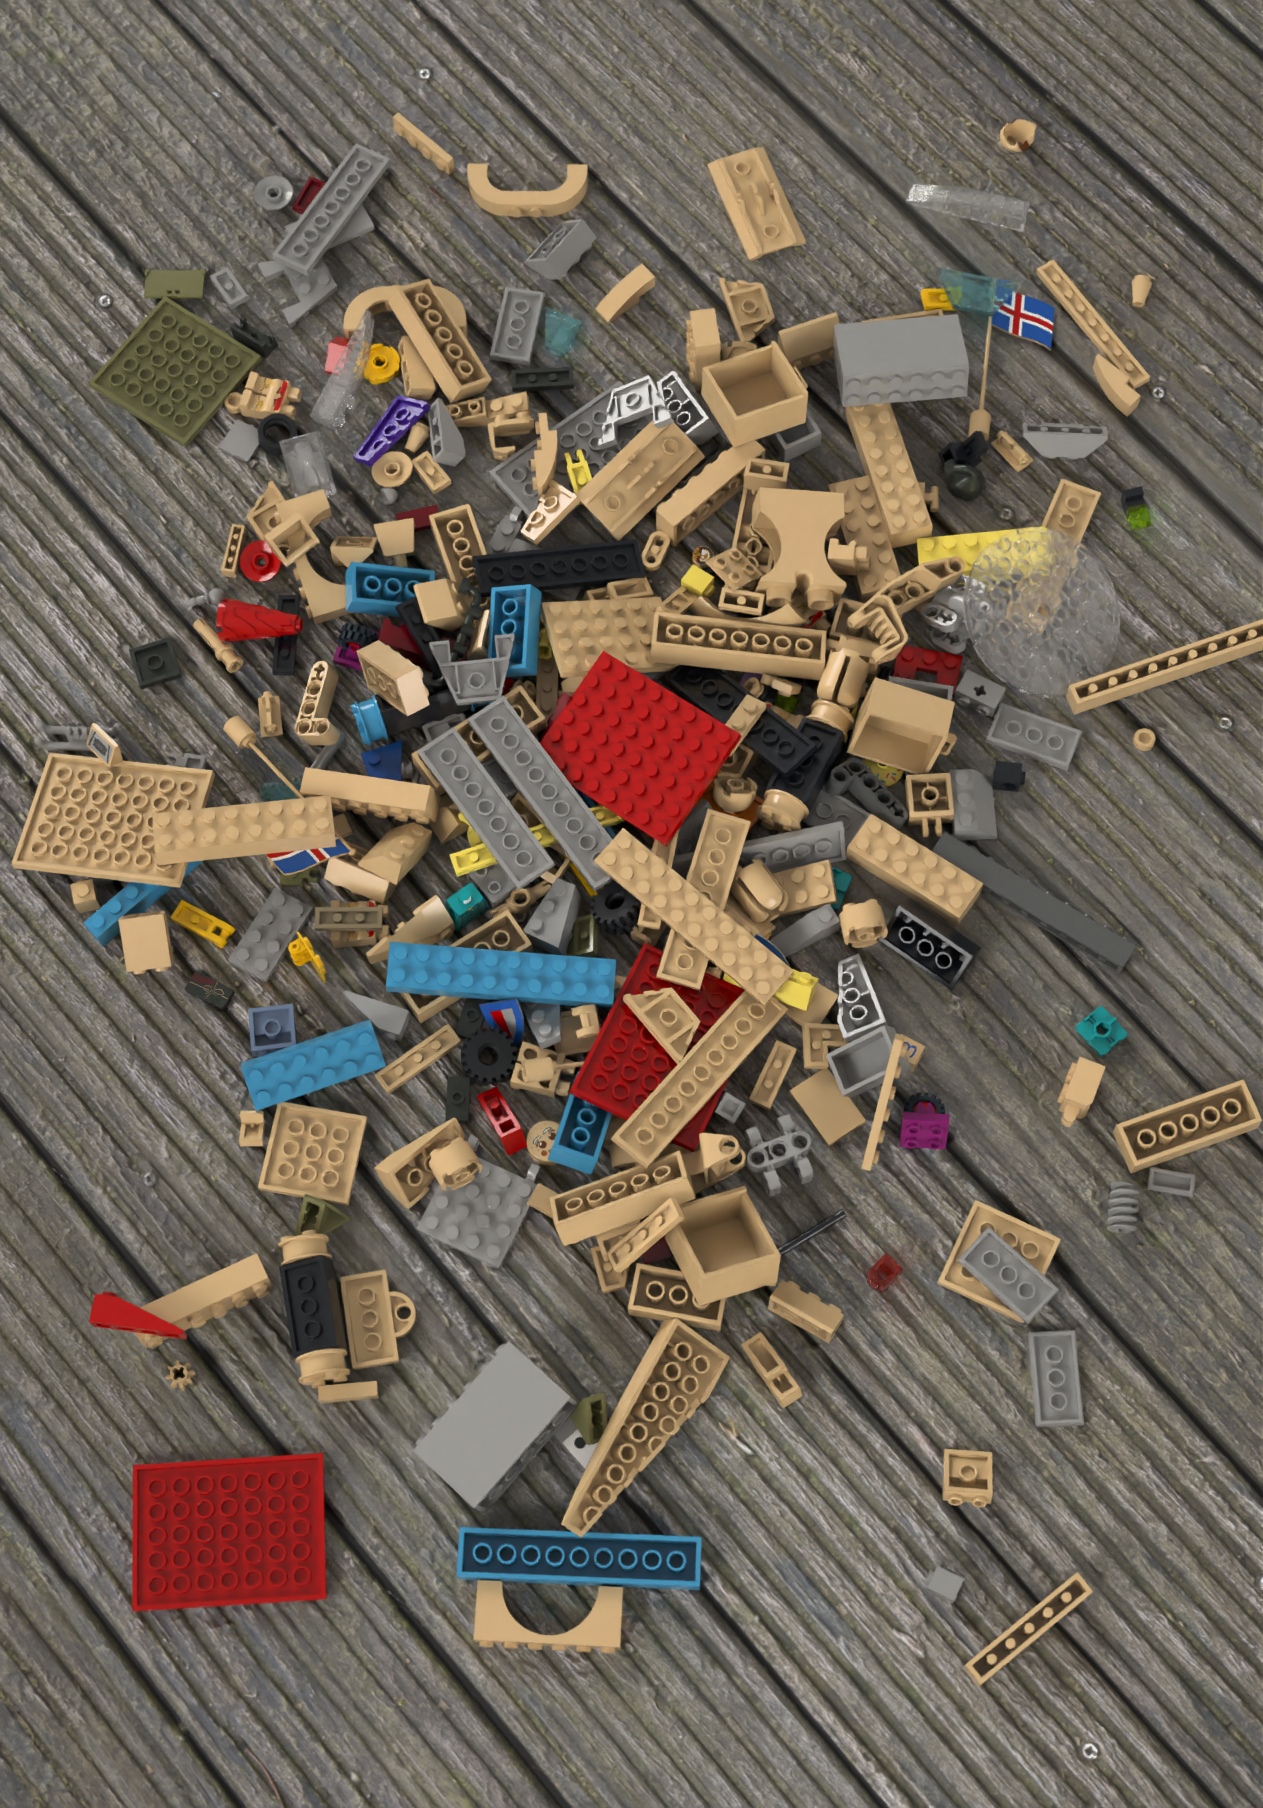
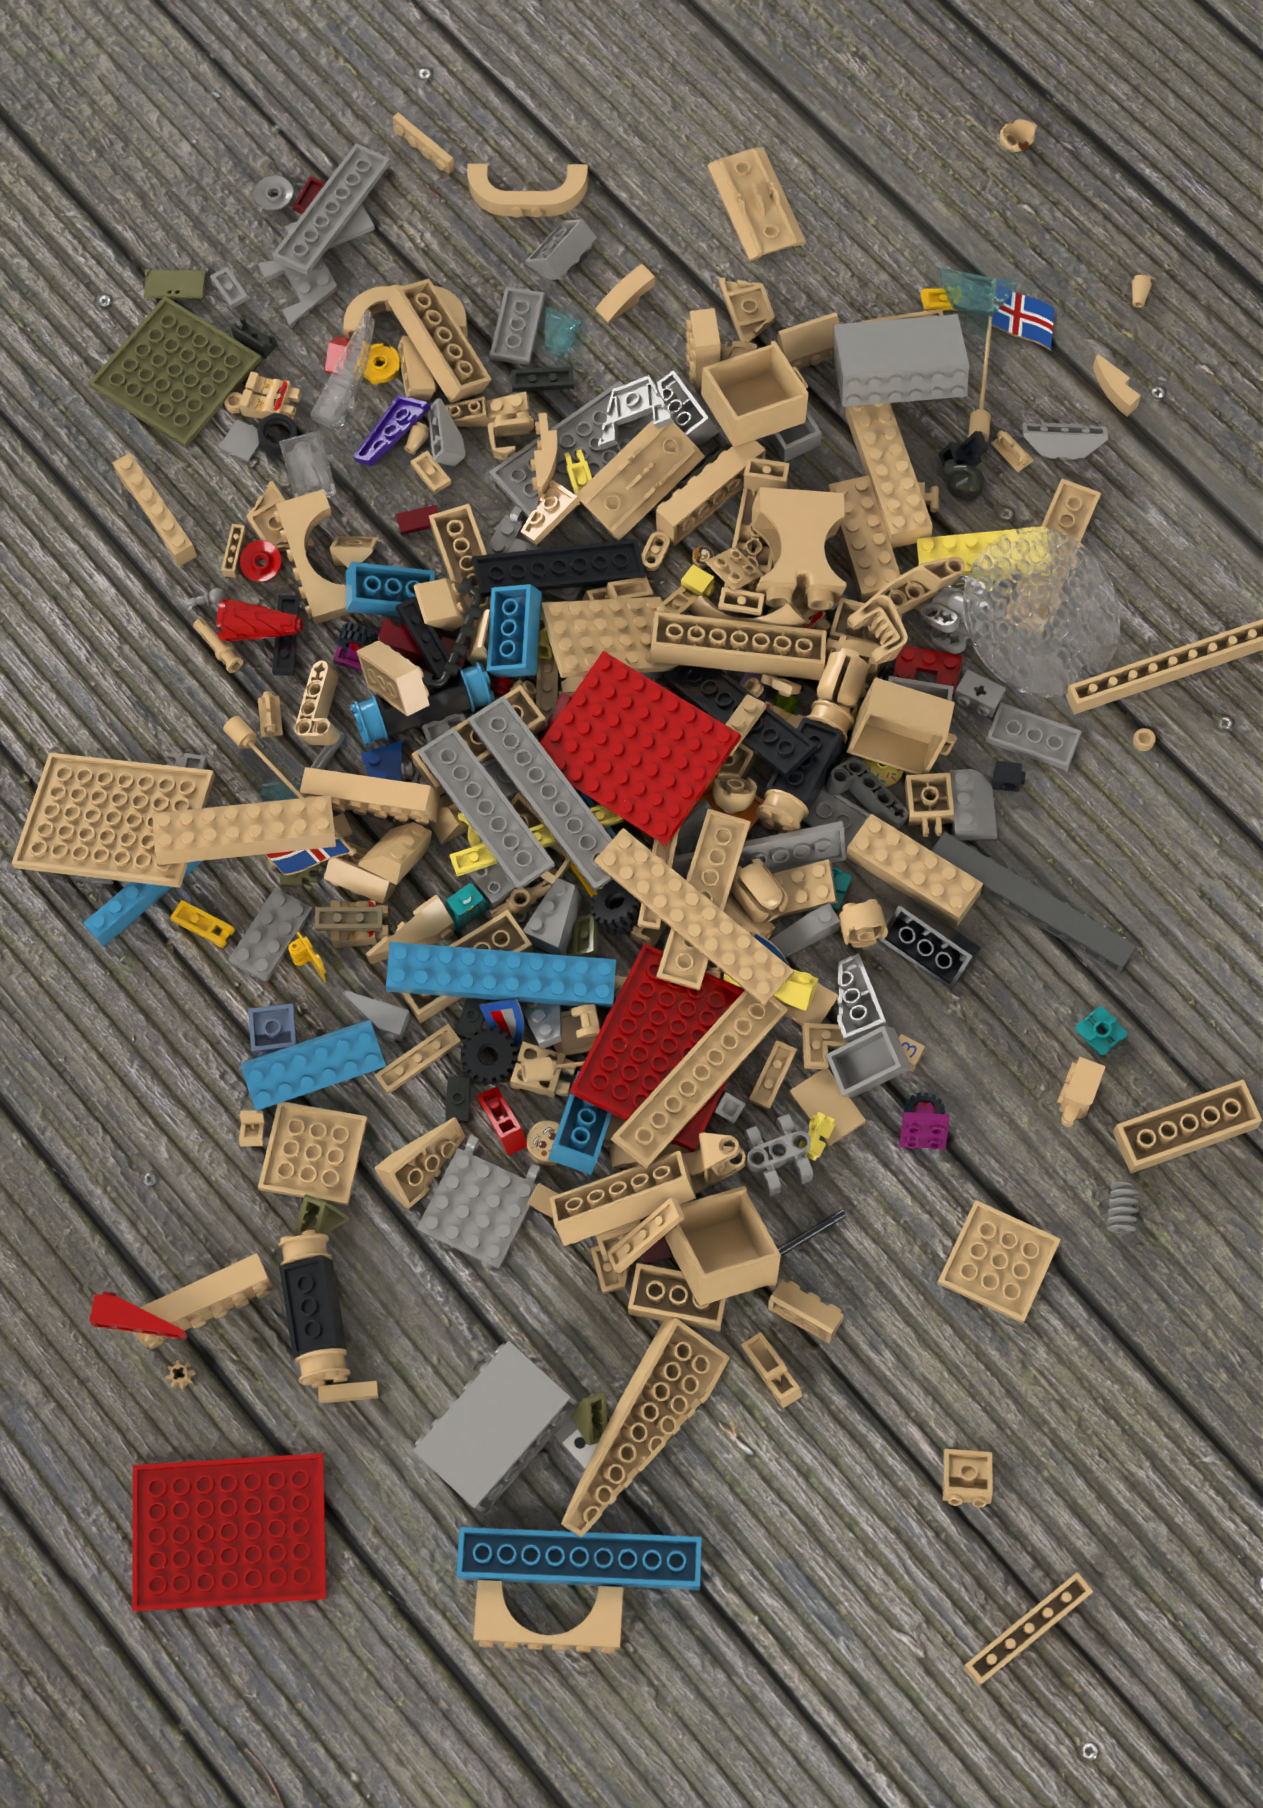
(76, 736): light grey piece -> none
(85, 895): tan brick -> none
(103, 746): slope -> none
(146, 942): tan brick -> none
(155, 663): pearl dark grey plate -> none
(156, 510): none -> tan arch
(209, 990): pearl dark grey tile -> none
(285, 530): tan tile -> none
(374, 1318): tan plate -> none
(389, 495): light grey hinge -> none
(391, 463): tan dish -> none
(397, 540): tan torso -> none
(454, 1164): tan brick -> none
(475, 679): light grey wing -> none
(666, 1019): tan wing -> none
(818, 1127): none -> light yellow hinge
(848, 558): tan hips -> none
(887, 1093): tan plate -> none
(889, 1268): clear red brick -> none
(943, 1584): light grey brick -> none
(972, 204): clear slope -> none
(1008, 1275): light grey tile -> none
(1055, 1378): light grey tile -> none
(1092, 323): tan plate -> none
(1135, 508): leg -> none
(1171, 1181): light grey tile -> none

